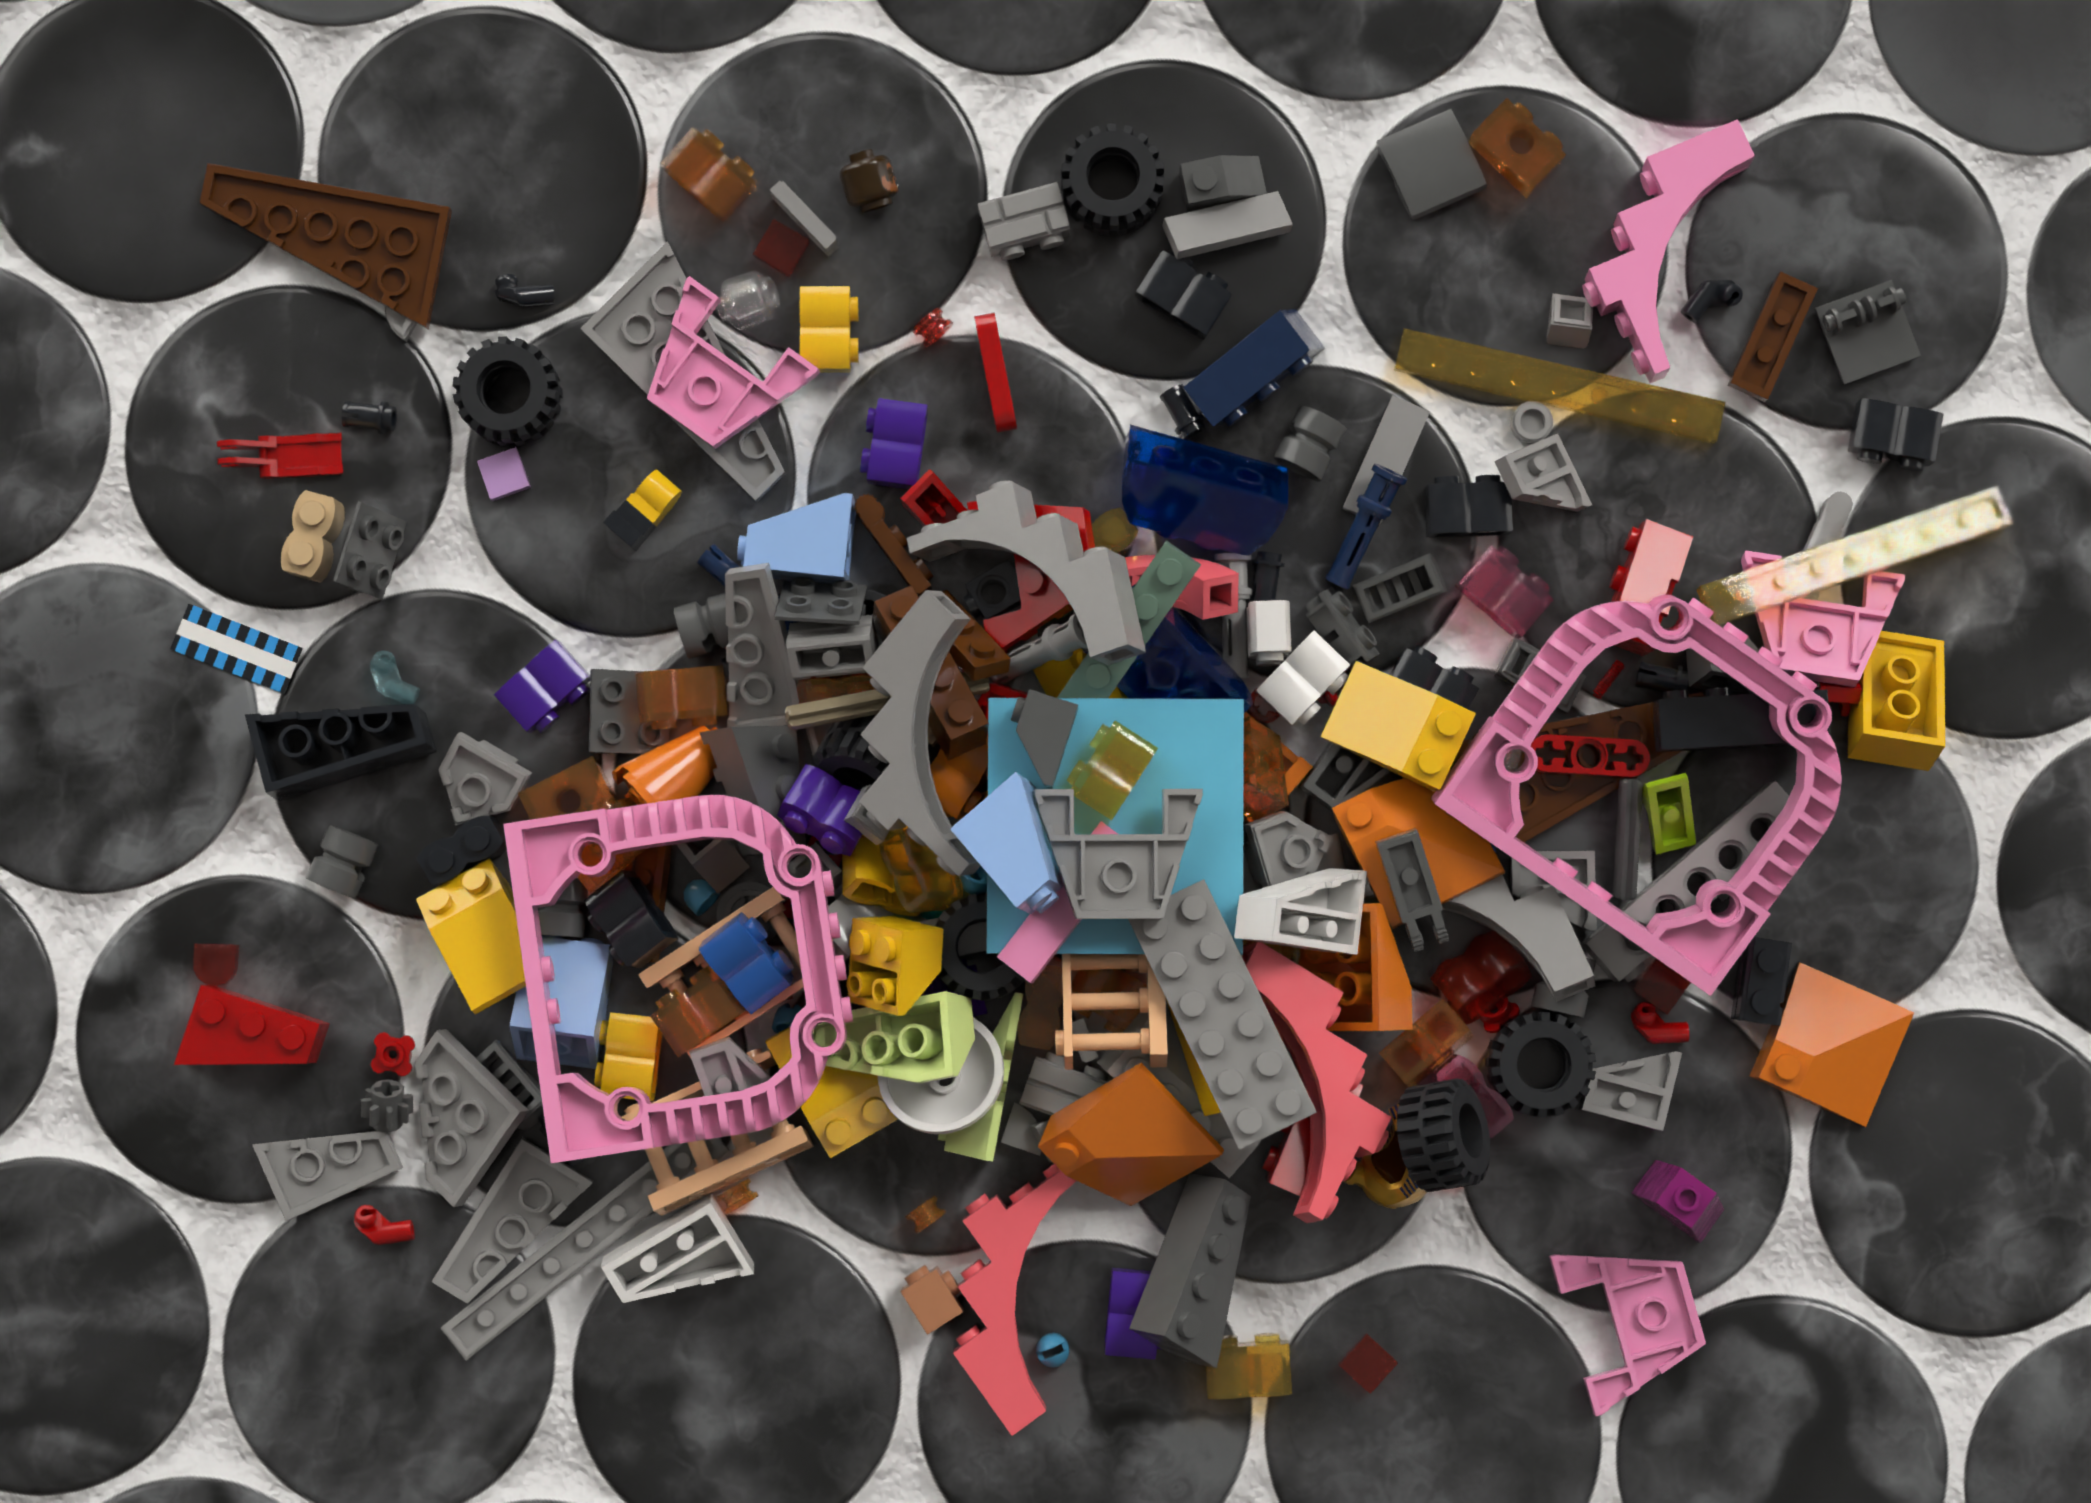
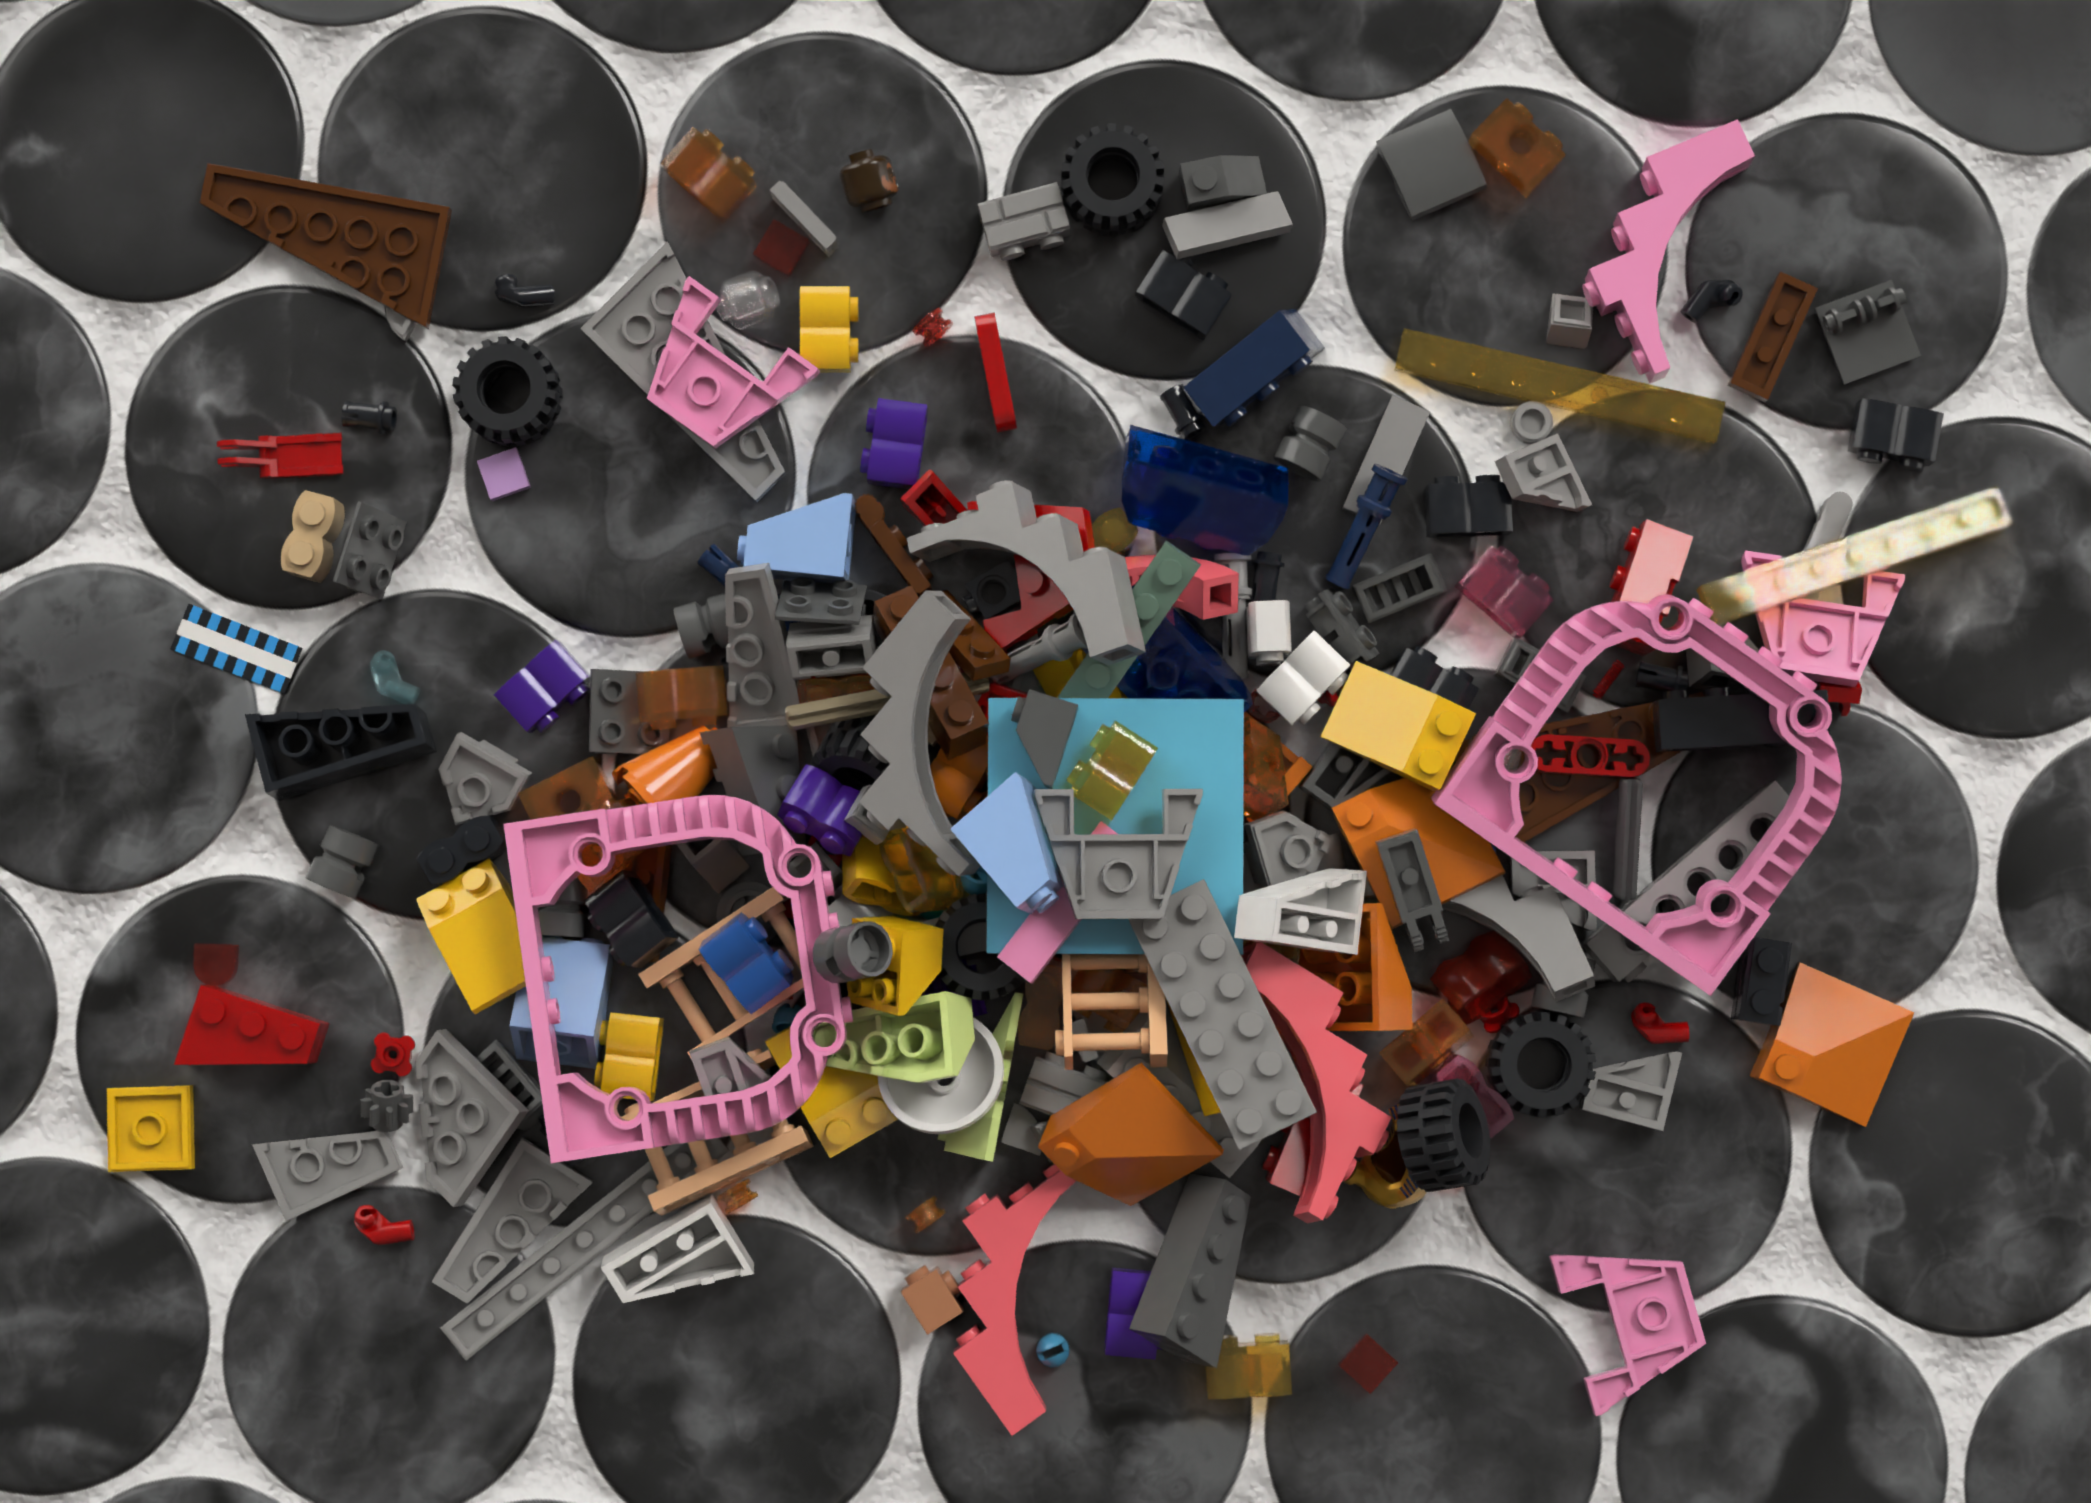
(150, 1128): none -> yellow tile
(643, 509): leg -> none
(697, 1012): clear orange brick -> none
(699, 896): dark azure hinge -> none
(852, 952): none -> dark grey wheel
(1661, 986): clear red tile -> none
(1669, 813): lime slope -> none
(1680, 1198): magenta slope -> none
(1900, 703): yellow slope -> none

